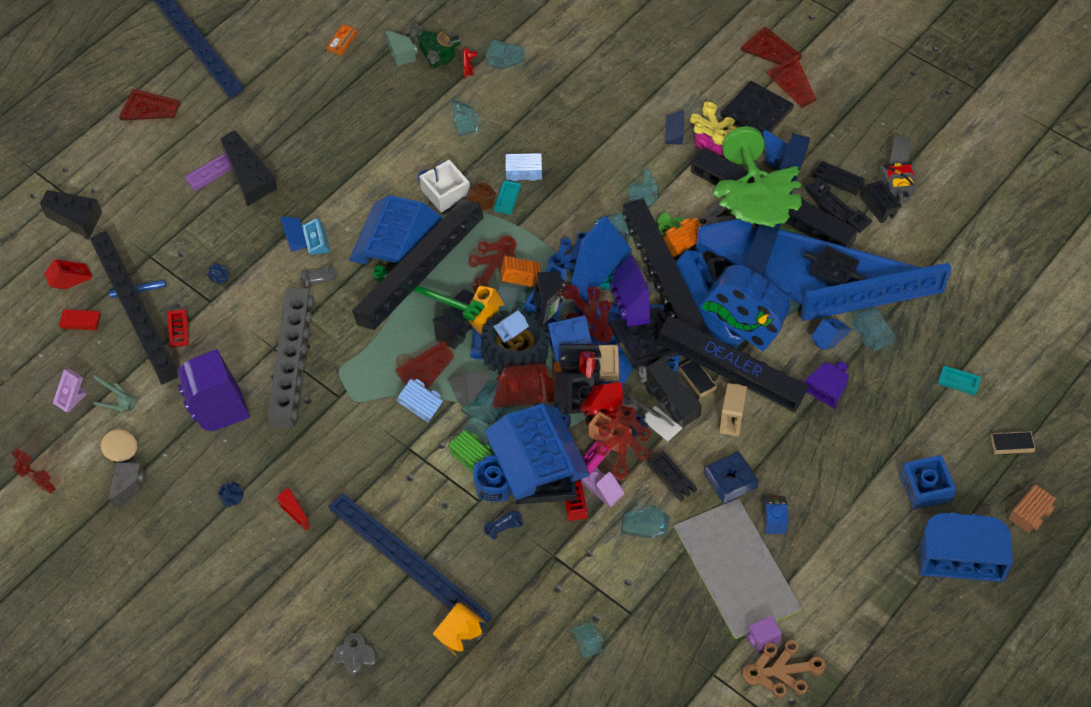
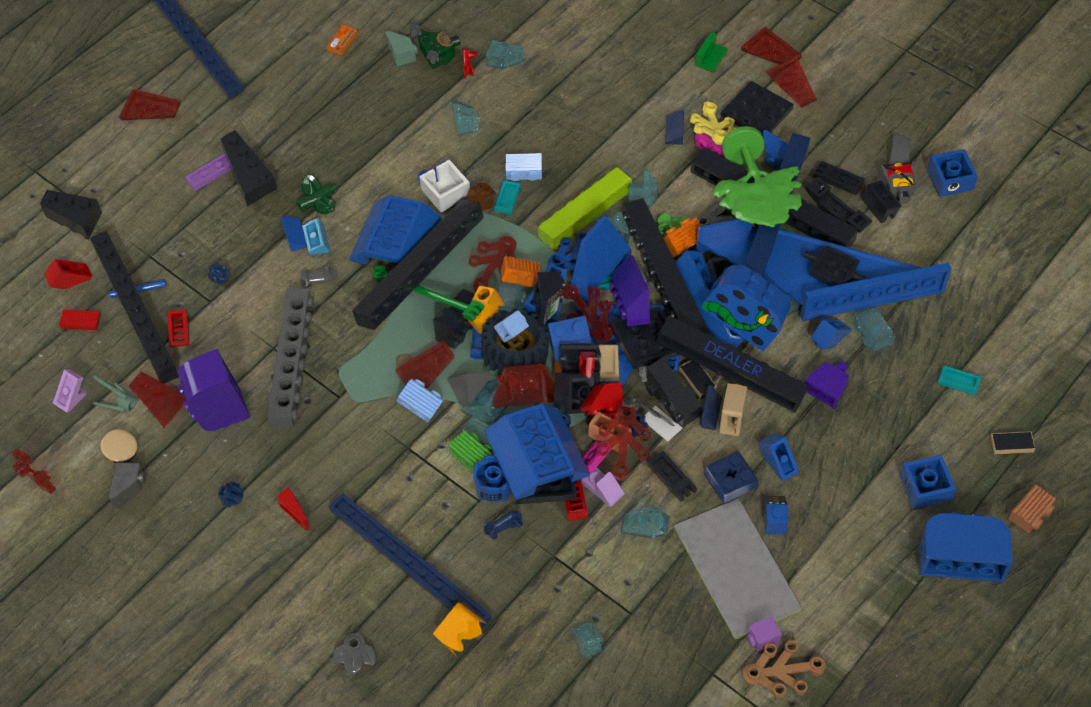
(157, 397): none -> clear red wing
(316, 195): none -> dark green plant
(584, 208): none -> lime brick
(710, 54): none -> green panel
(711, 409): none -> dark blue slope
(778, 455): none -> blue slope
(952, 173): none -> blue brick

